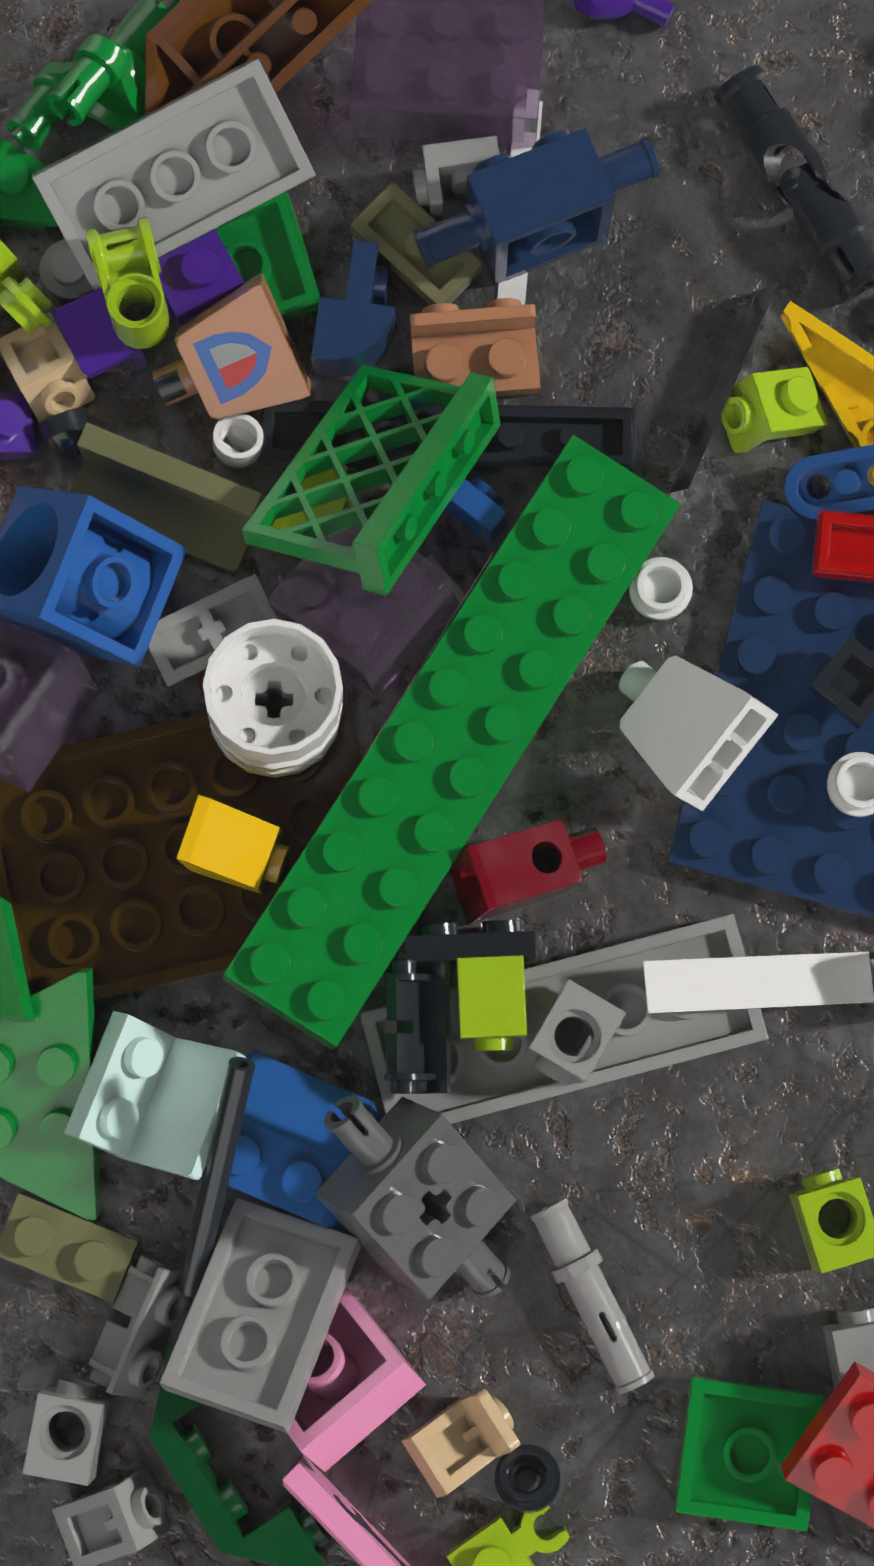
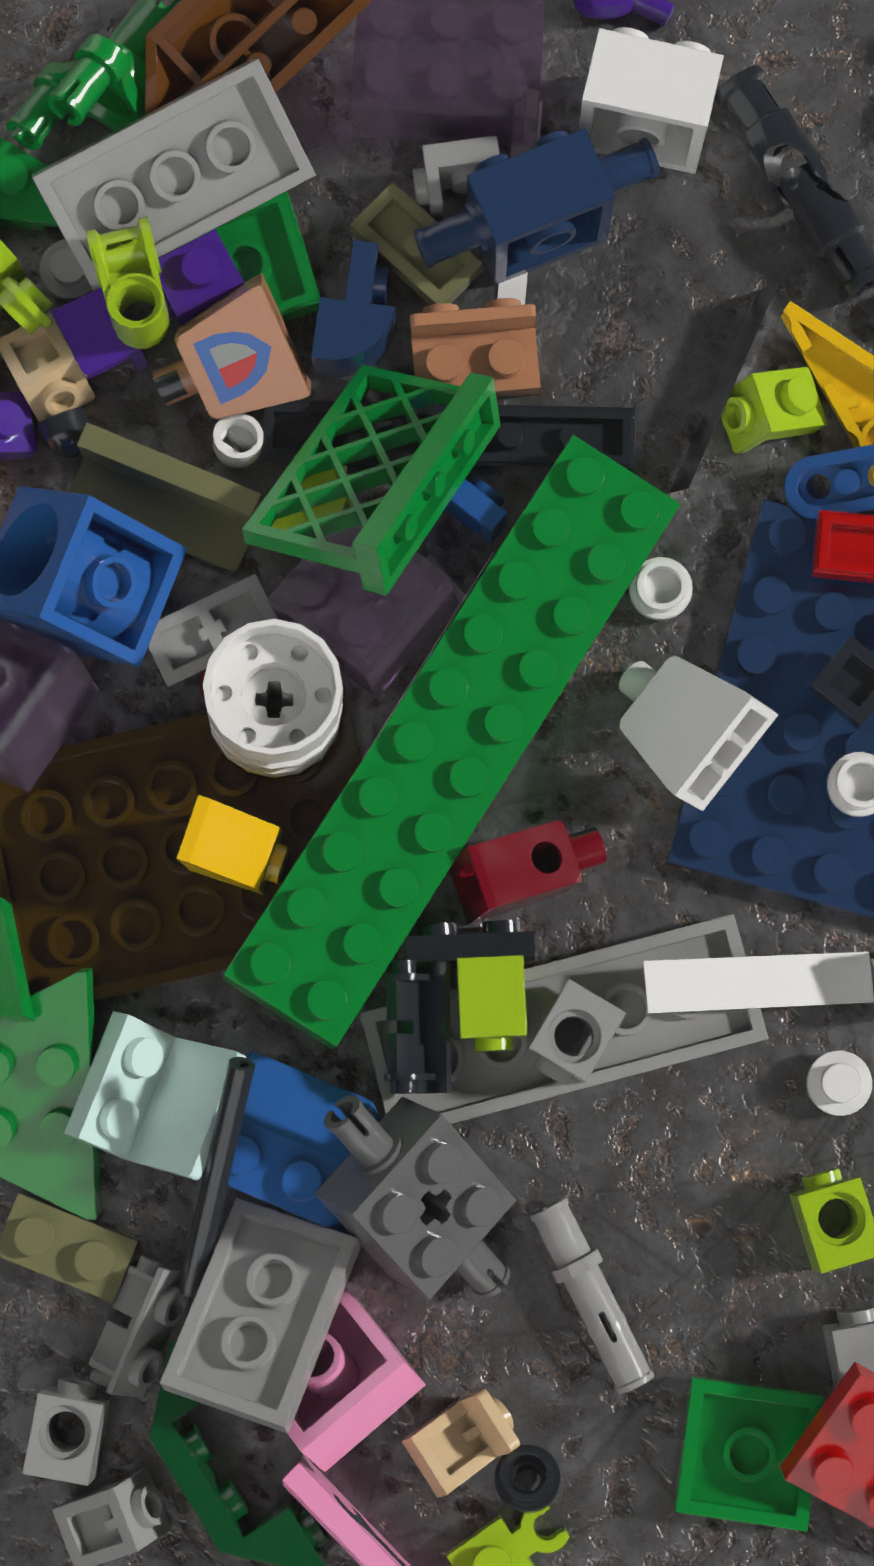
(650, 92): none -> white brick
(839, 1083): none -> white plate

